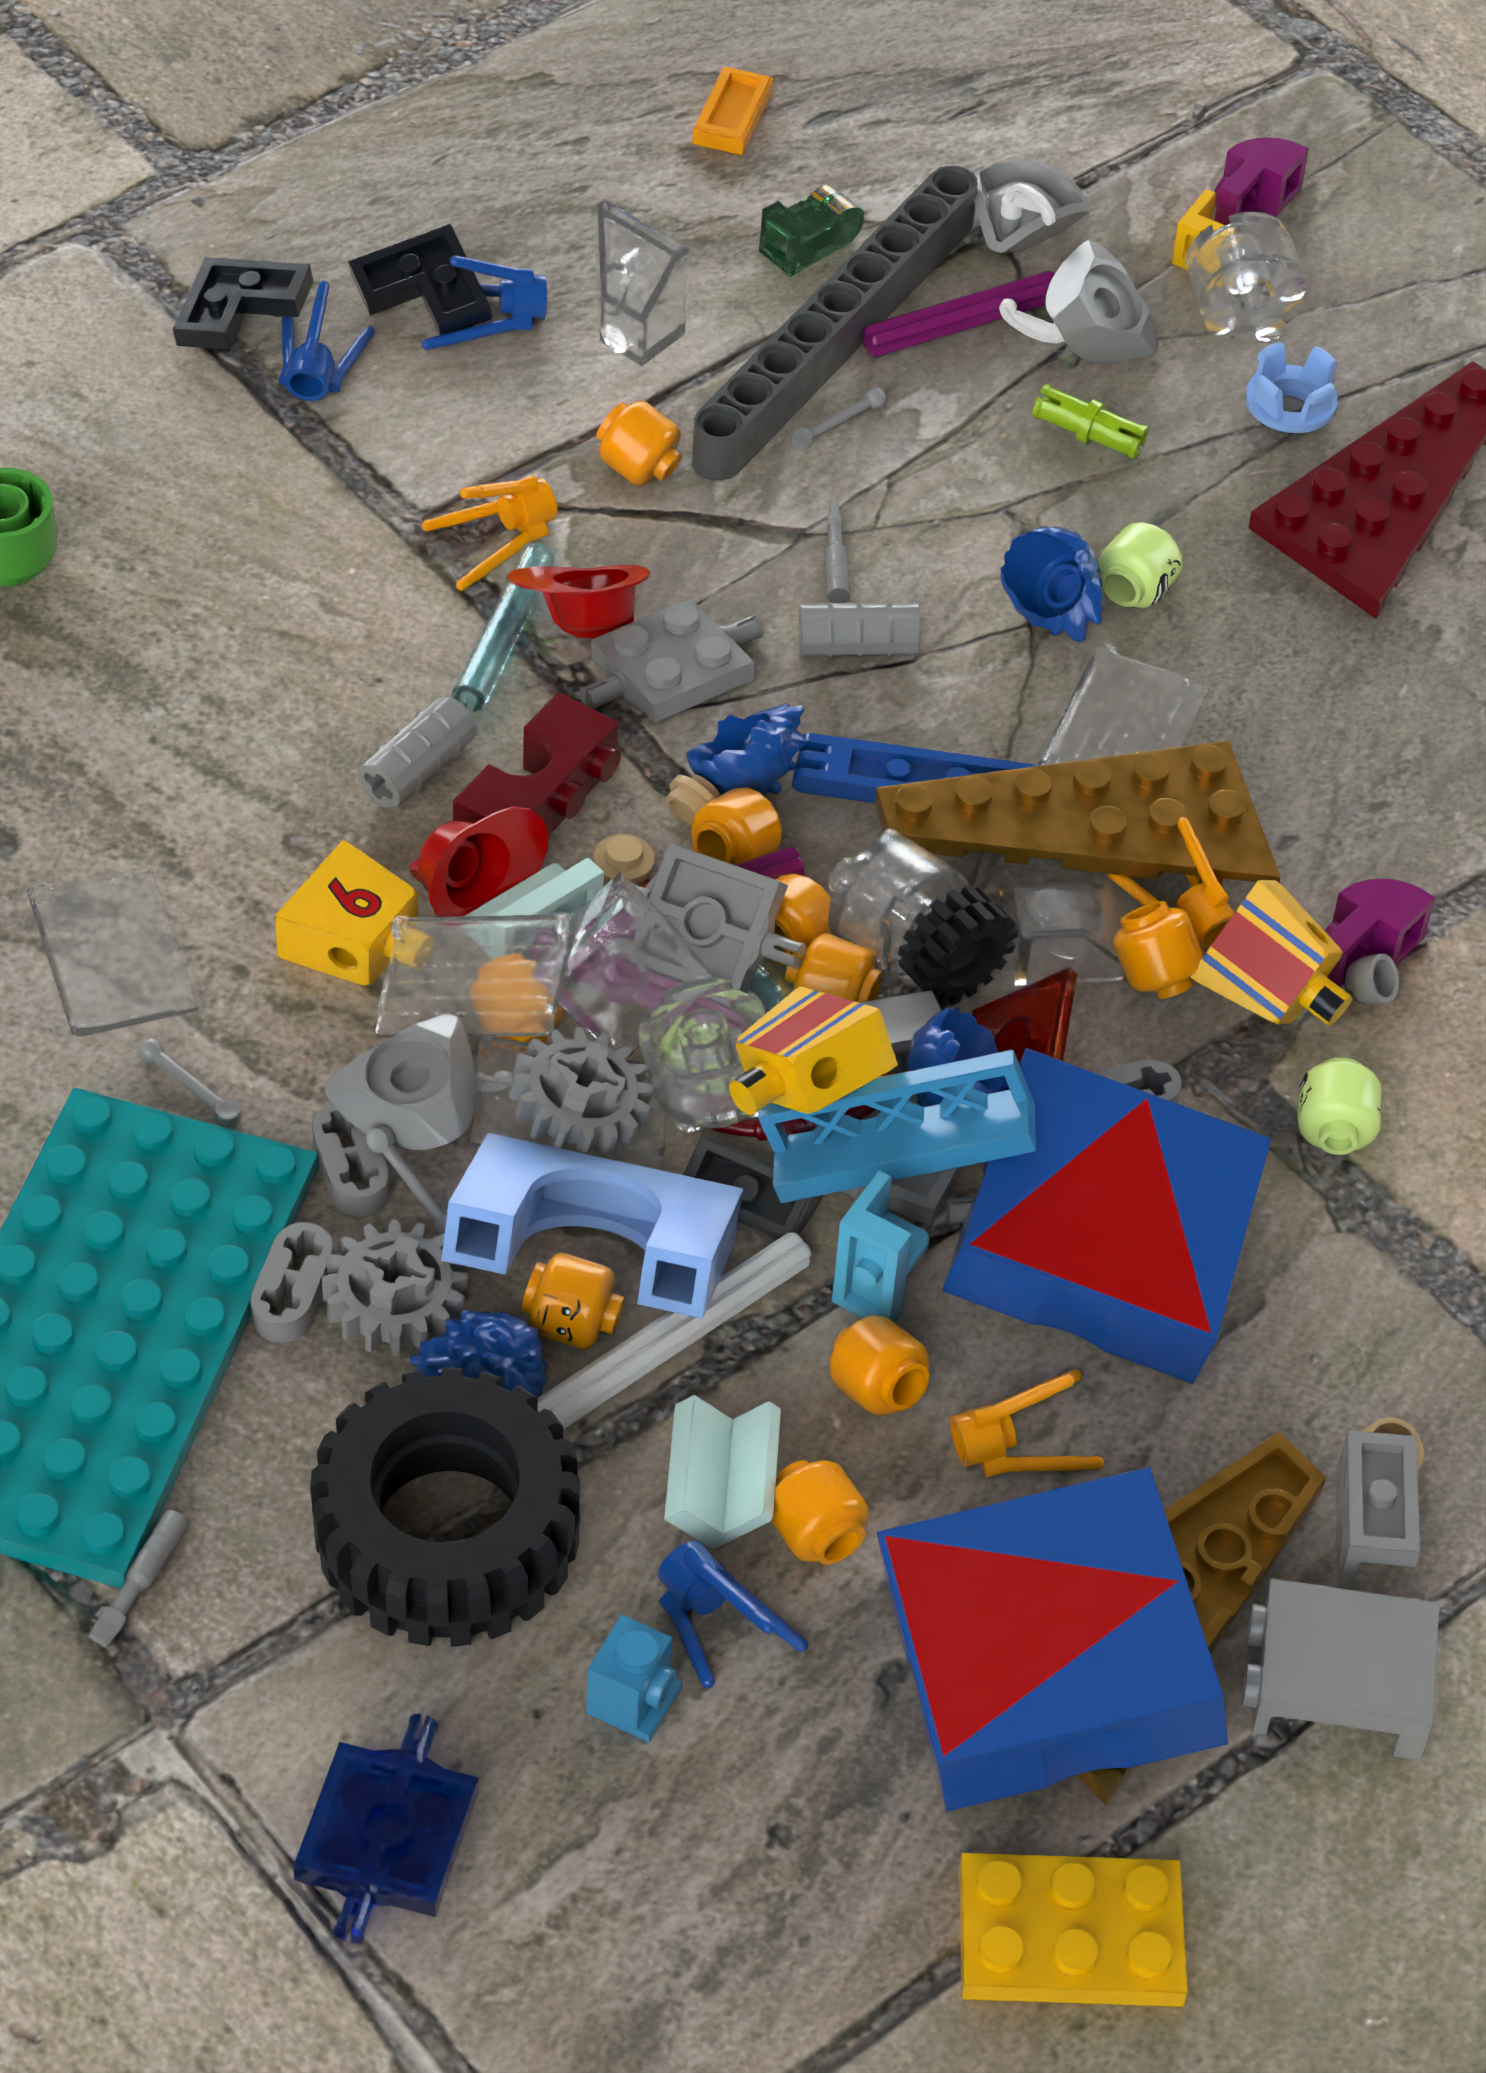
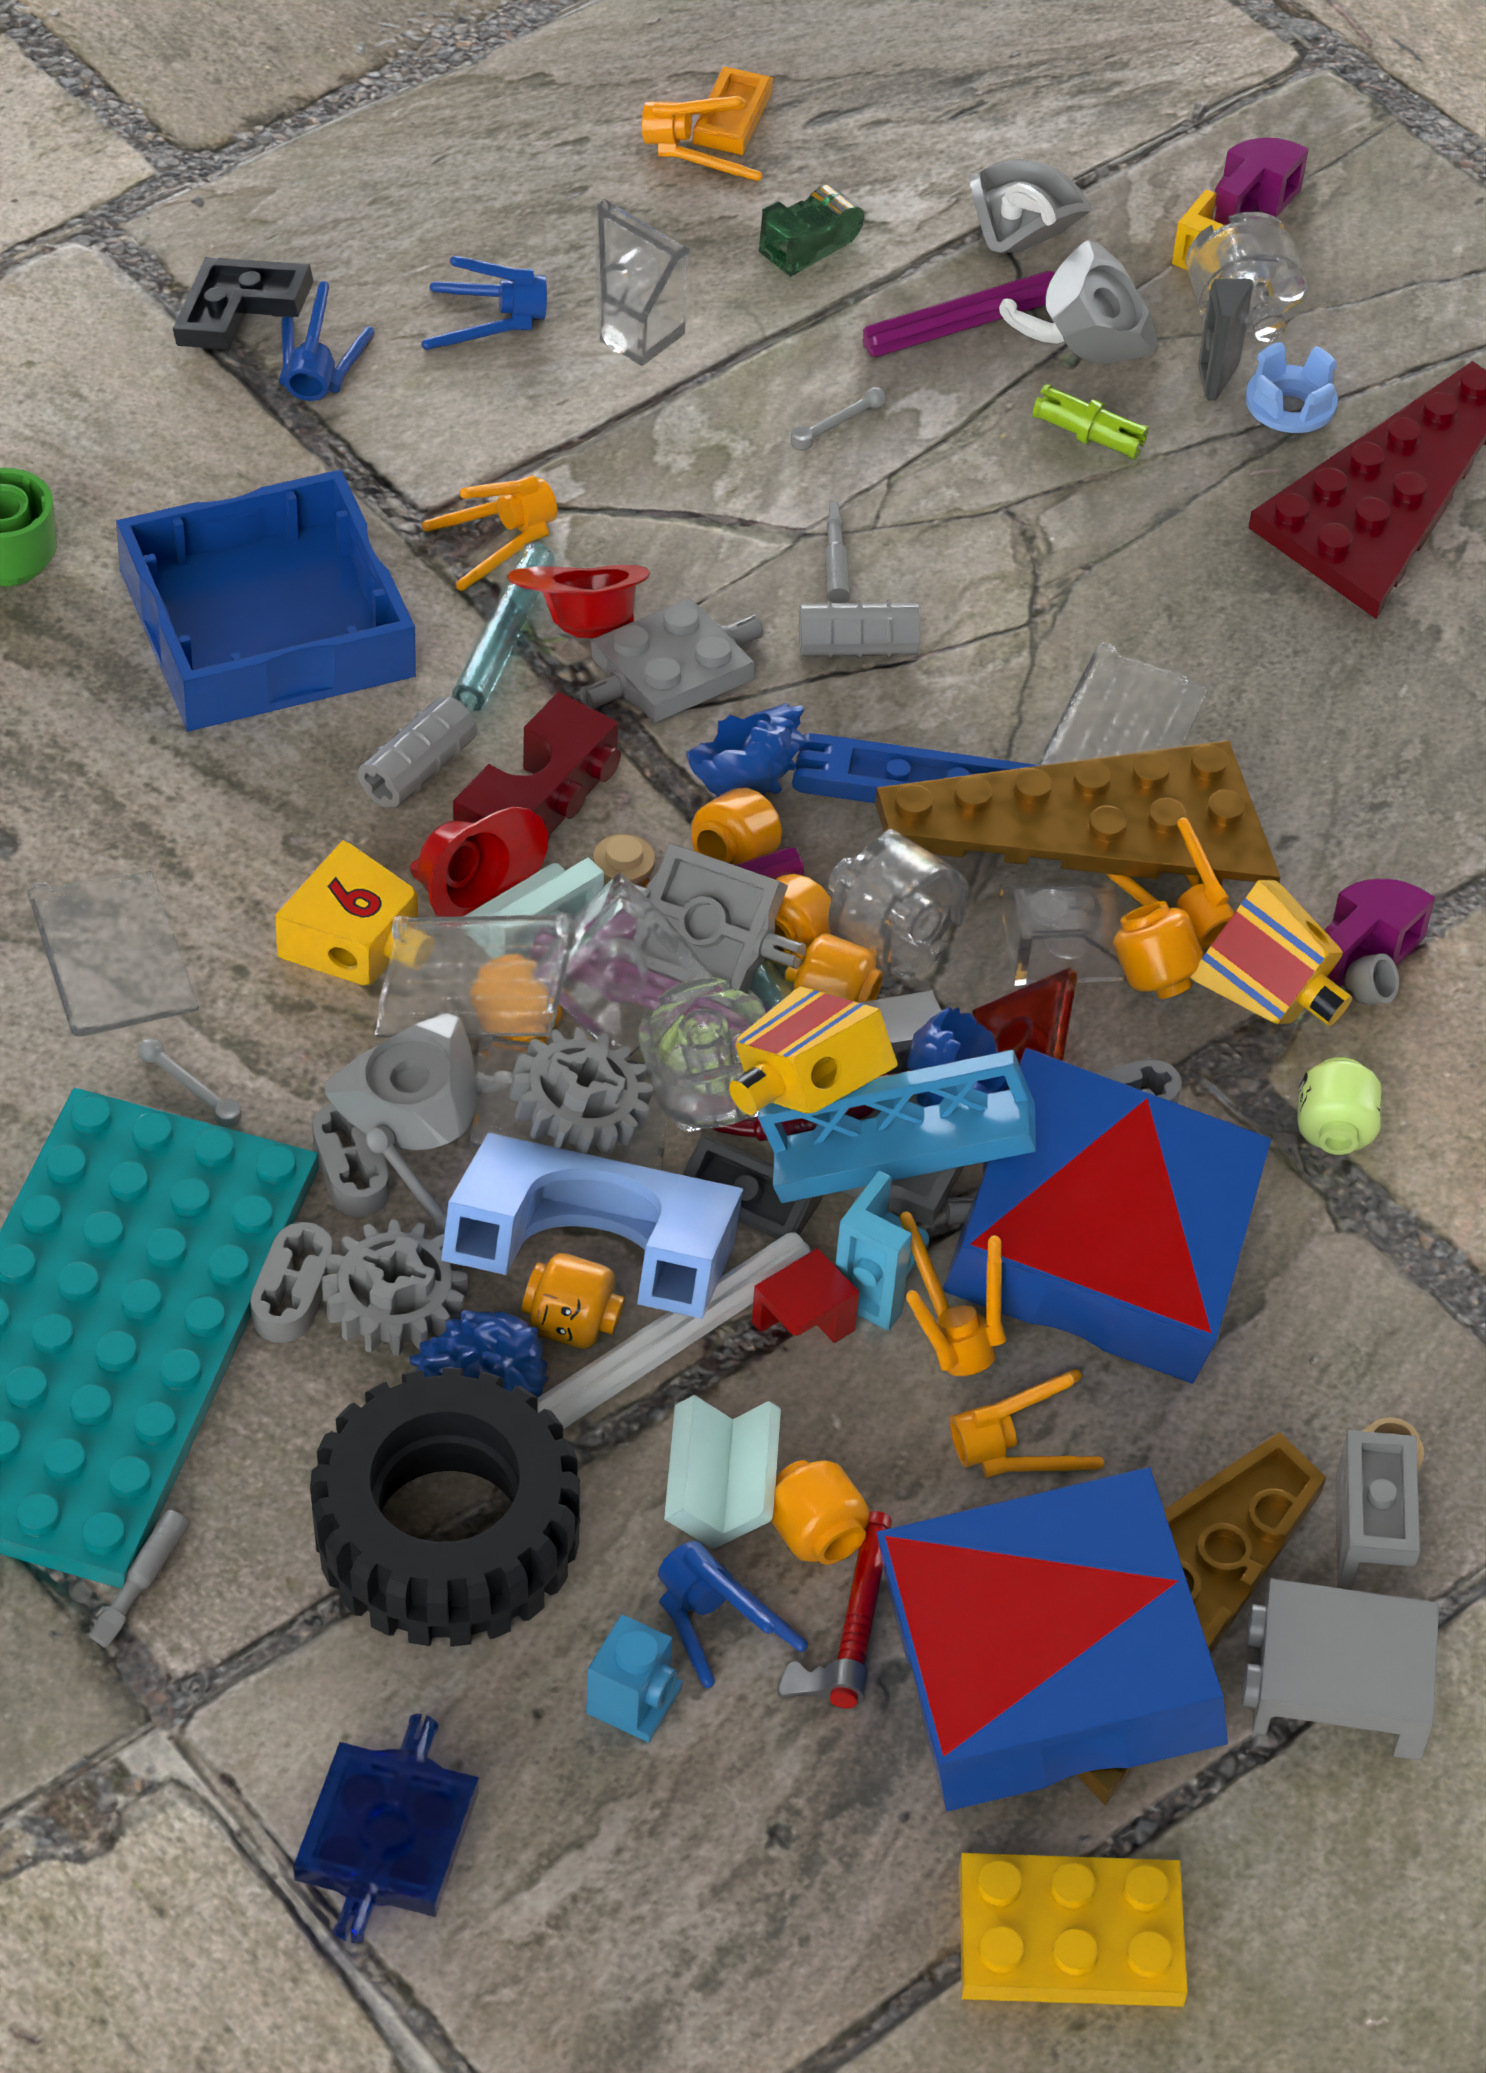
(265, 600): none -> blue tile
(423, 270): black plate -> none
(639, 443): light orange head -> none
(670, 122): none -> light orange plant
(689, 796): tan plate -> none
(806, 1296): none -> red panel
(831, 323): dark grey beam -> none
(846, 1678): none -> red piece
(879, 1365): light orange head -> none
(957, 945): black tyre -> none
(961, 1337): none -> light orange plant
(1054, 580): blue hair -> none
(1139, 565): yellowish green head -> none
(1223, 333): none -> dark grey slope

